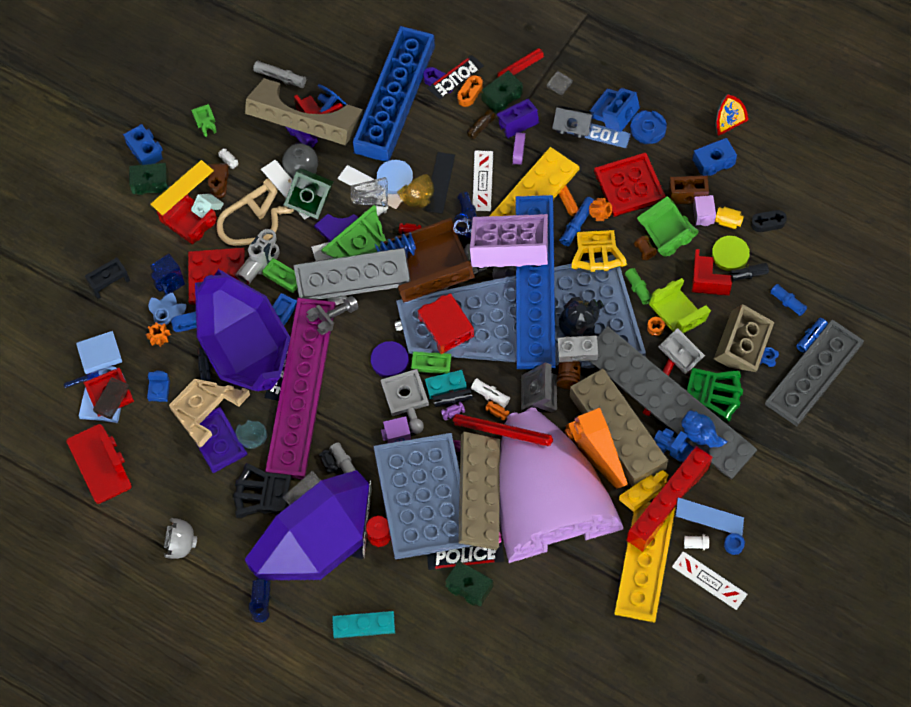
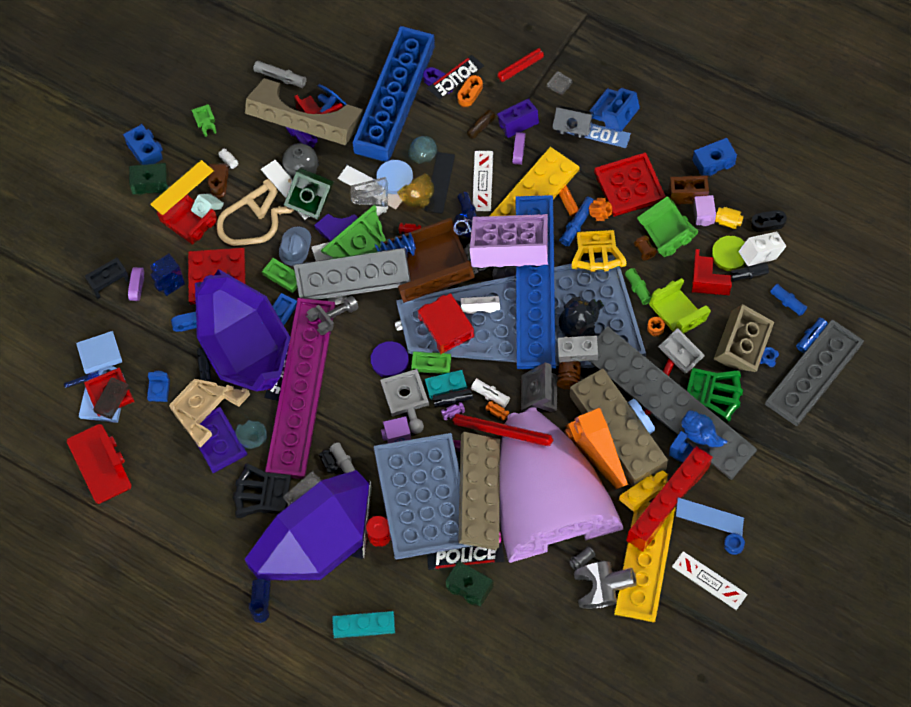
(136, 284): none -> medium lavender beam
(158, 334): orange gear -> none
(166, 307): medium blue plate -> none
(179, 539): light grey cylinder -> none
(259, 256): light grey connector -> none
(295, 246): none -> sand blue piece
(422, 149): none -> clear light blue hair
(475, 304): none -> white plate
(502, 92): clear green brick -> none
(582, 558): none -> dark grey pin
(604, 584): none -> flat silver connector
(641, 415): none -> light blue tile
(648, 127): blue tile -> none
(664, 439): blue gear -> none
(696, 542): white pin -> none
(730, 114): shield -> none
(762, 248): none -> white brick

